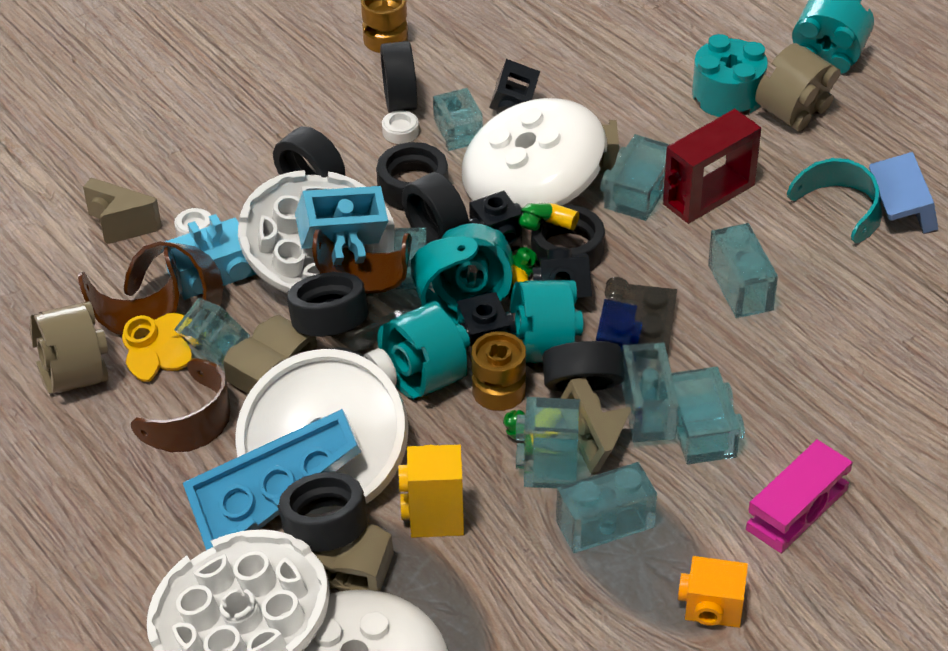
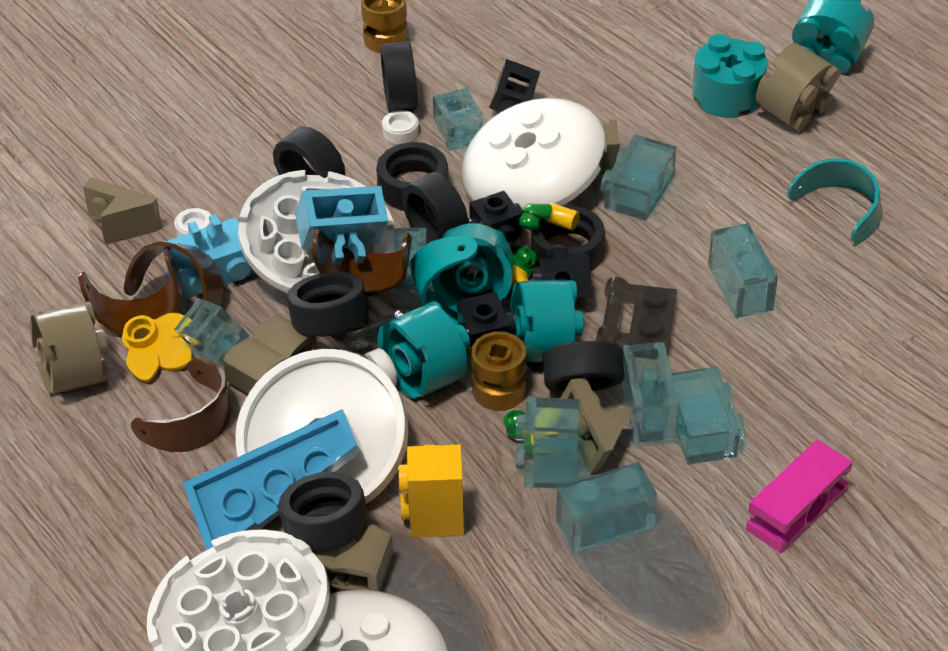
(619, 324): clear blue brick -> none
(687, 190): dark red window -> none
(714, 591): light orange brick -> none
(905, 190): medium blue panel -> none

